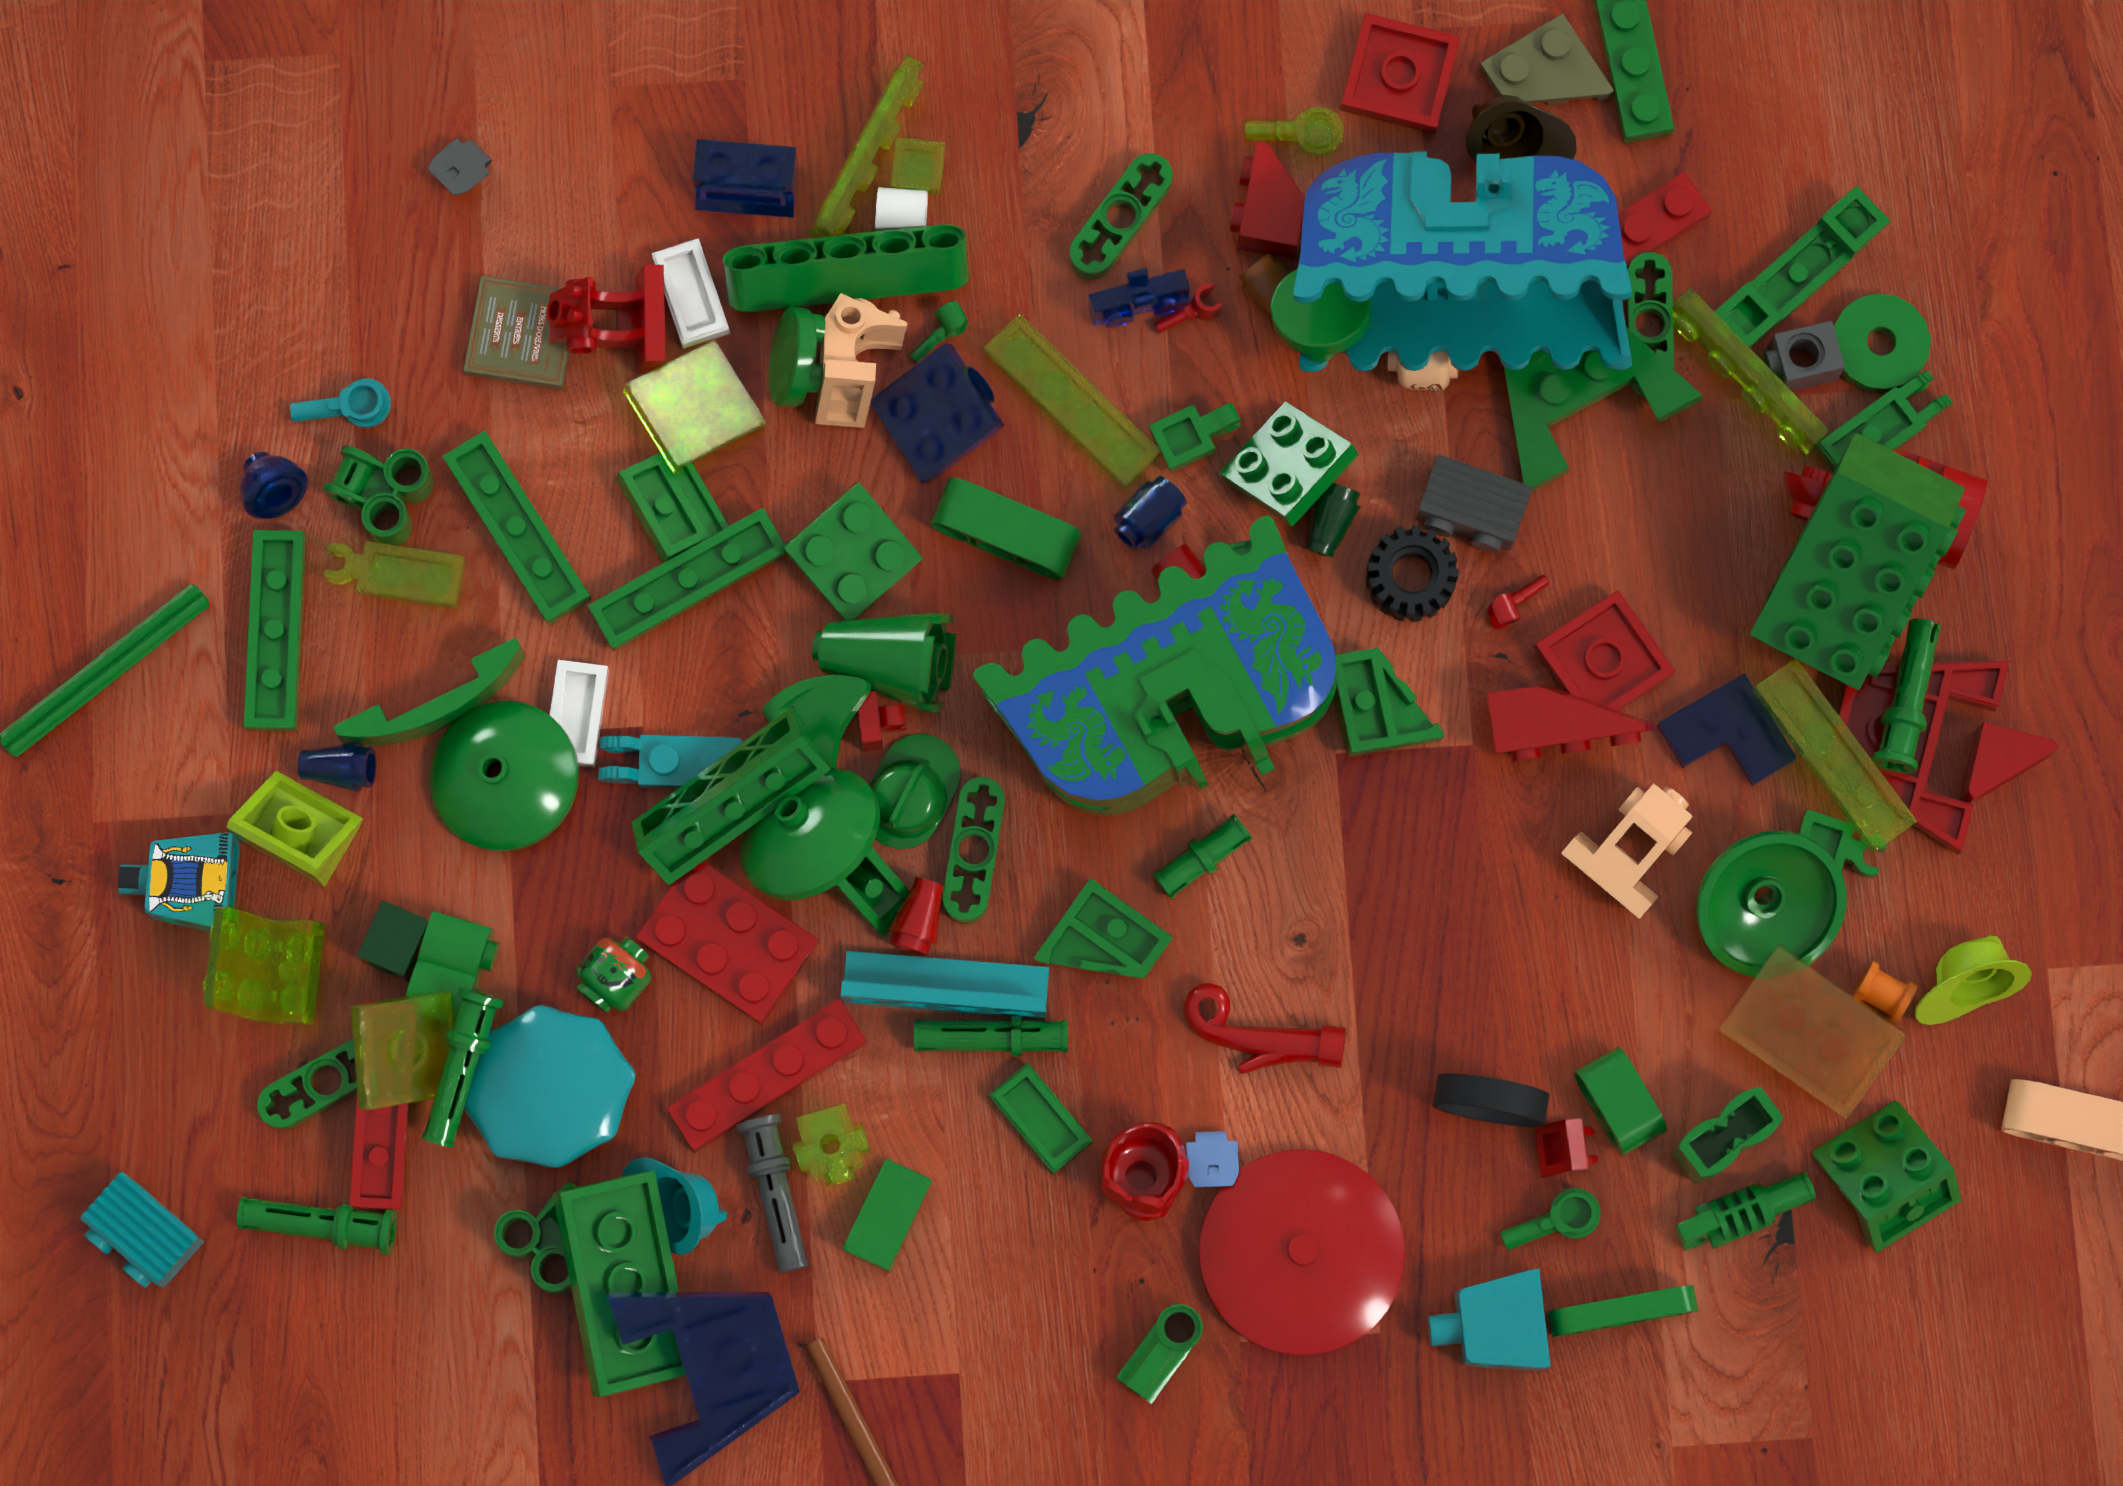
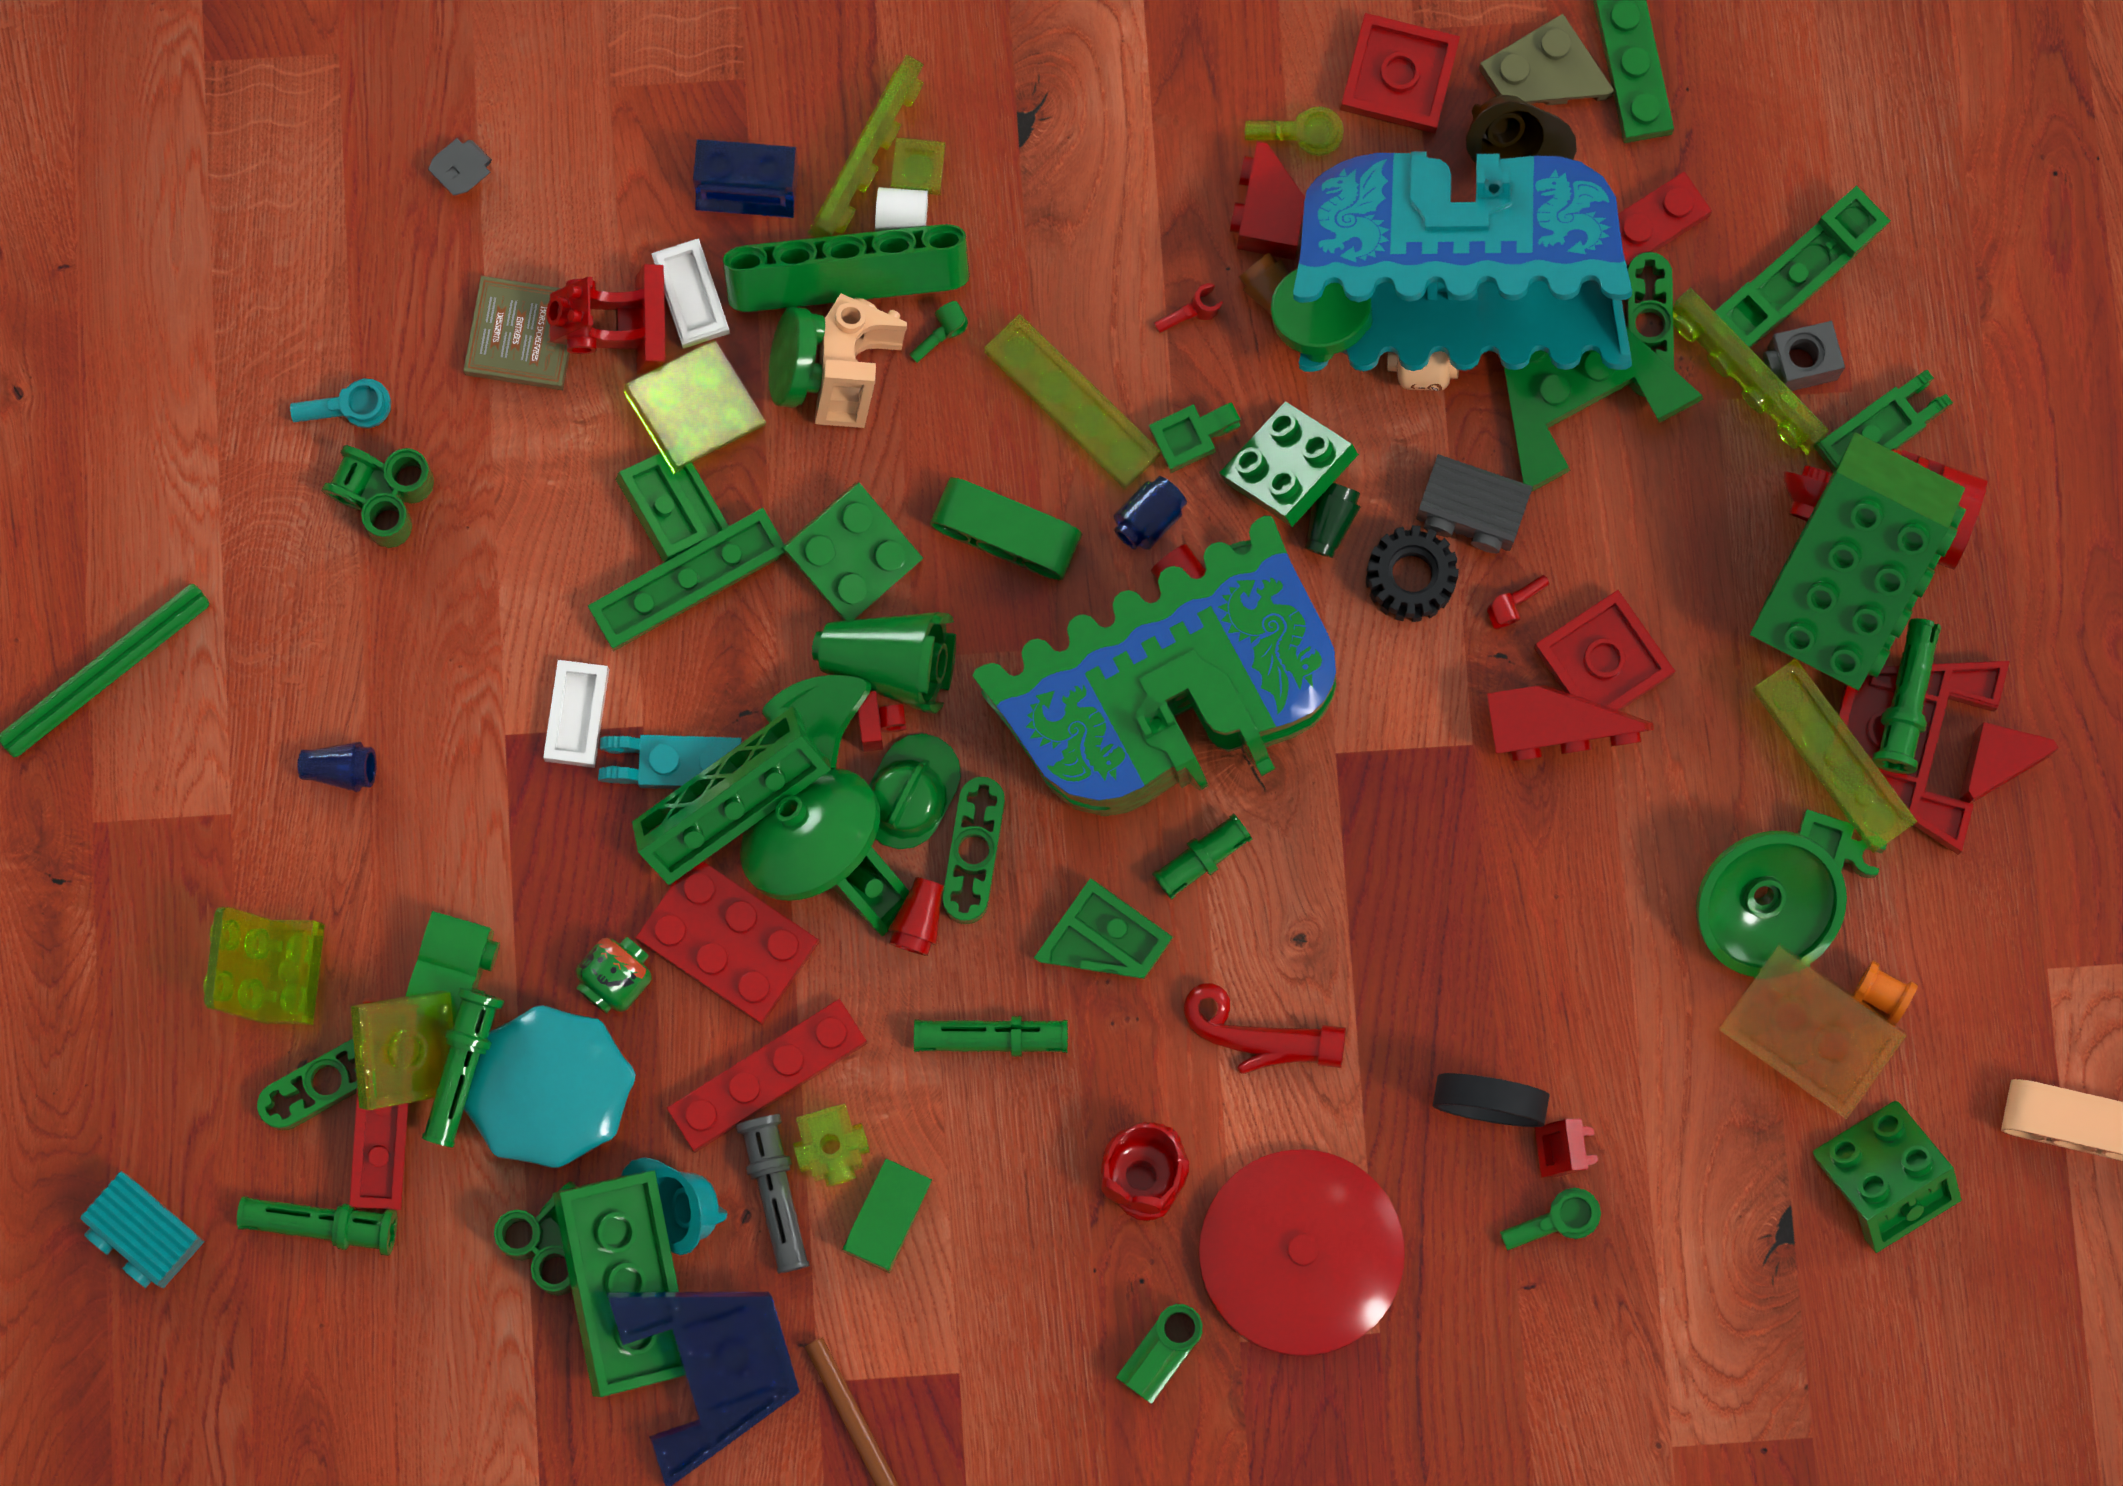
(186, 879): torso -> none
(271, 485): clear blue brick -> none
(275, 631): green plate -> none
(296, 827): lime slope -> none
(393, 941): dark green panel -> none
(401, 573): clear neon green plate -> none
(494, 671): green slope -> none
(516, 527): green plate -> none
(529, 793): green dish -> none
(938, 412): clear blue plate -> none
(945, 985): teal fence -> none
(1040, 1118): green tile -> none
(1132, 180): green beam -> none
(1139, 295): clear blue plate -> none
(1212, 1160): medium blue piece -> none
(1377, 707): green wing -> none
(1497, 1324): teal torso -> none
(1620, 1101): green beam -> none
(1623, 1311): green beam -> none
(1658, 814): light nougat tile -> none
(1719, 1140): green brick -> none
(1732, 718): clear blue tile -> none
(1743, 1212): green hinge -> none
(1896, 320): green tile -> none
(1970, 978): lime piece -> none

